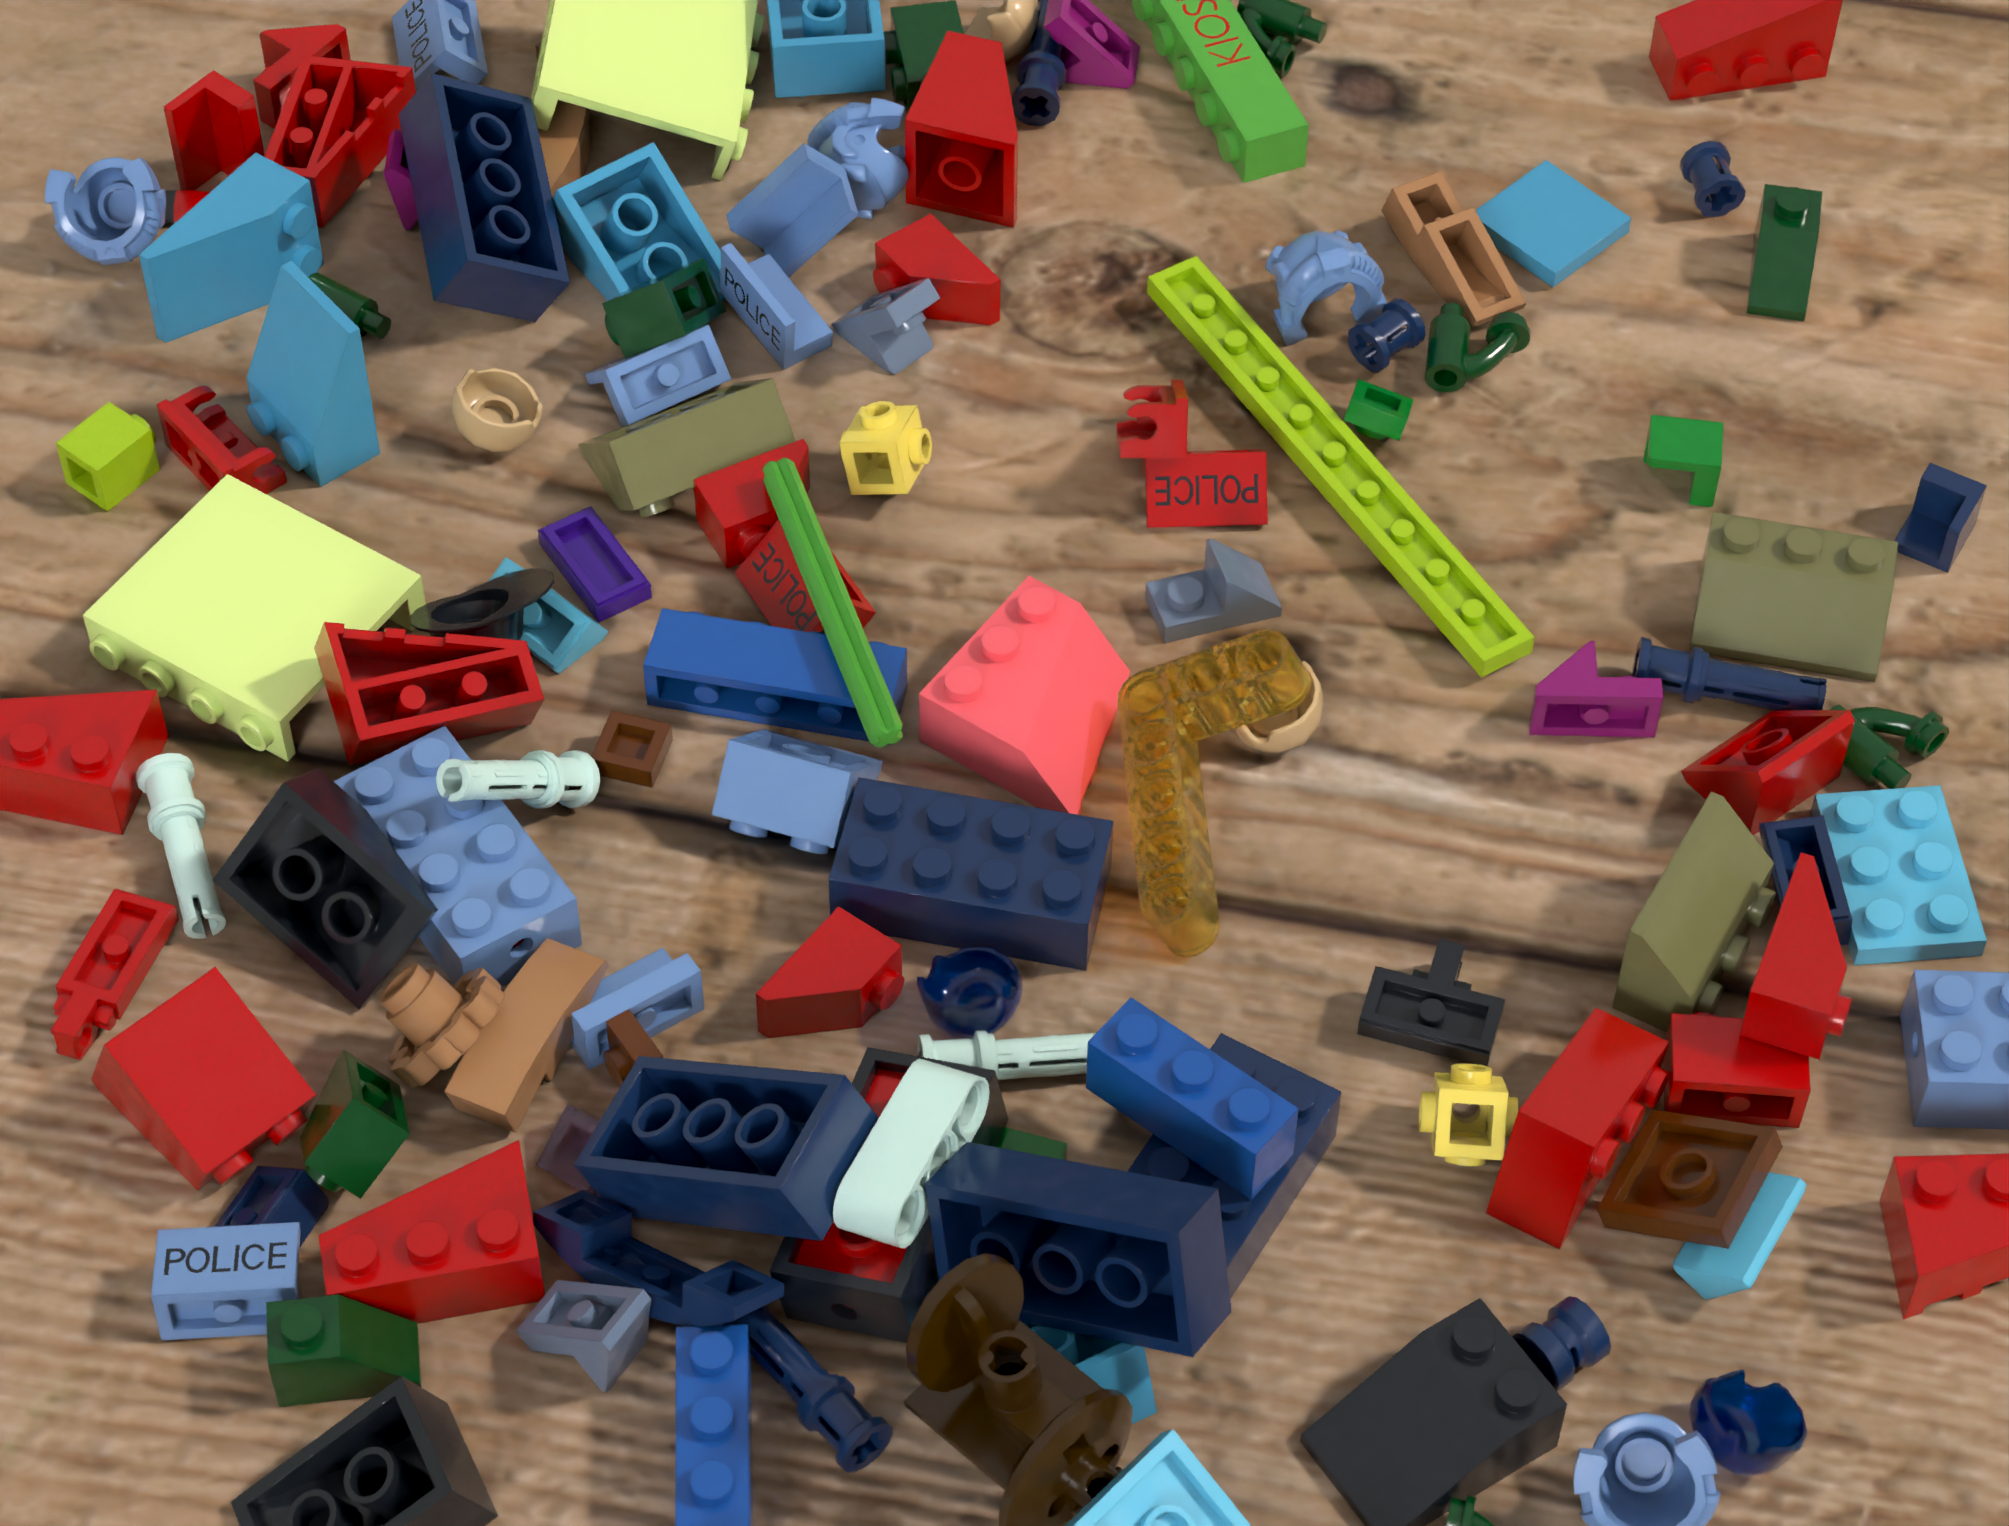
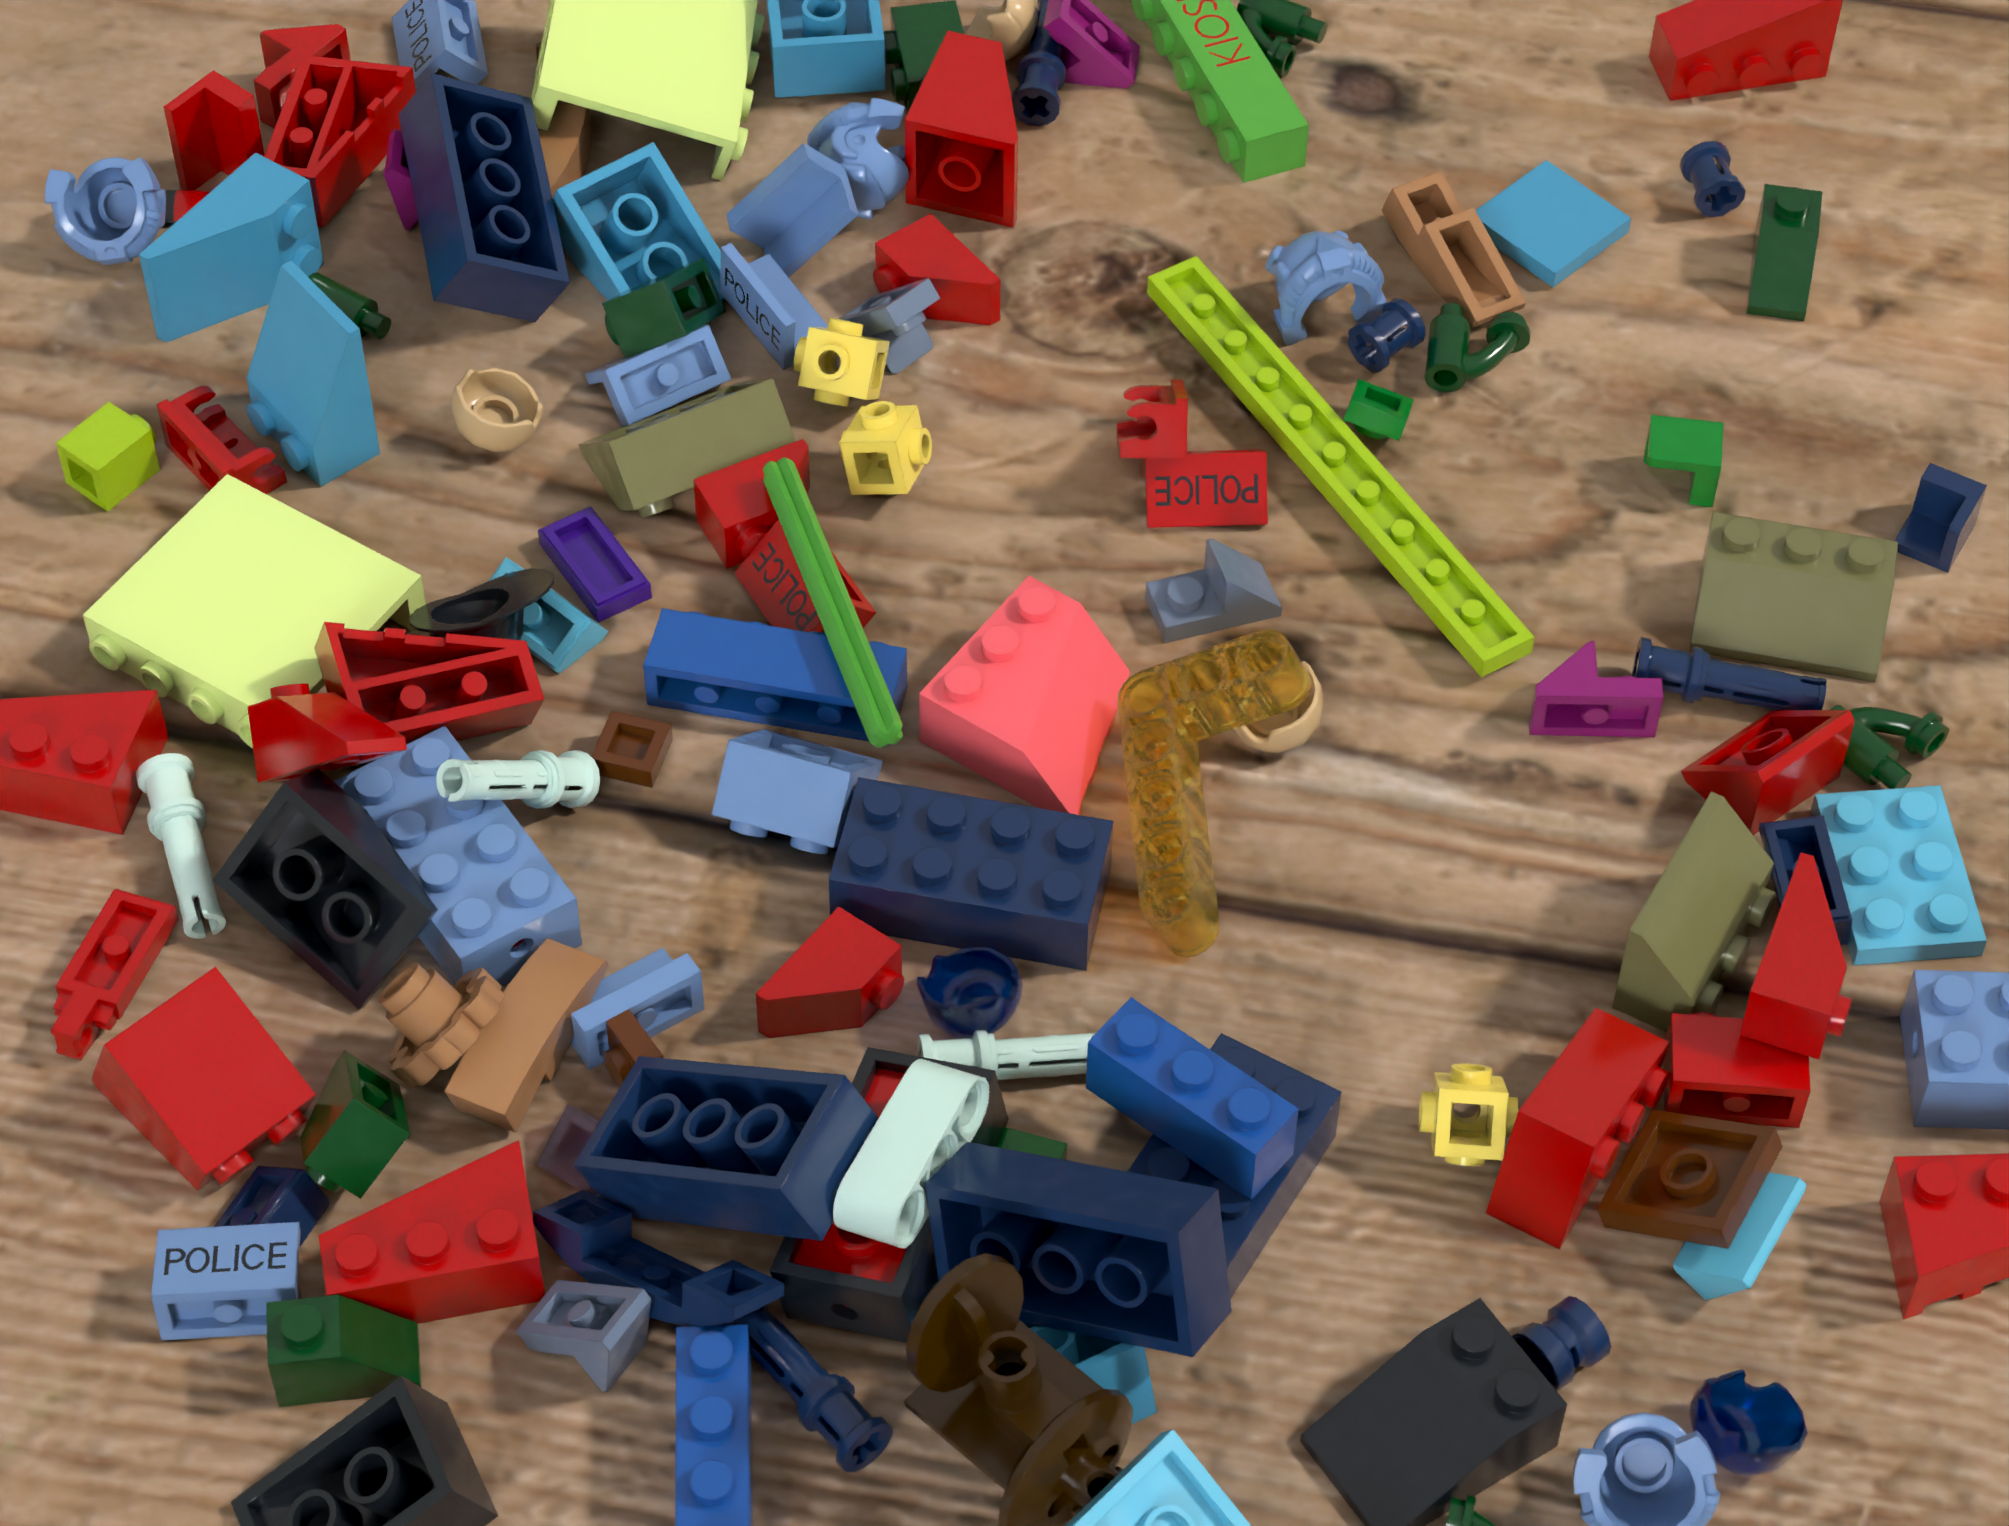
(314, 731): none -> red slope
(861, 362): none -> light yellow brick
(1432, 1010): black hinge -> none

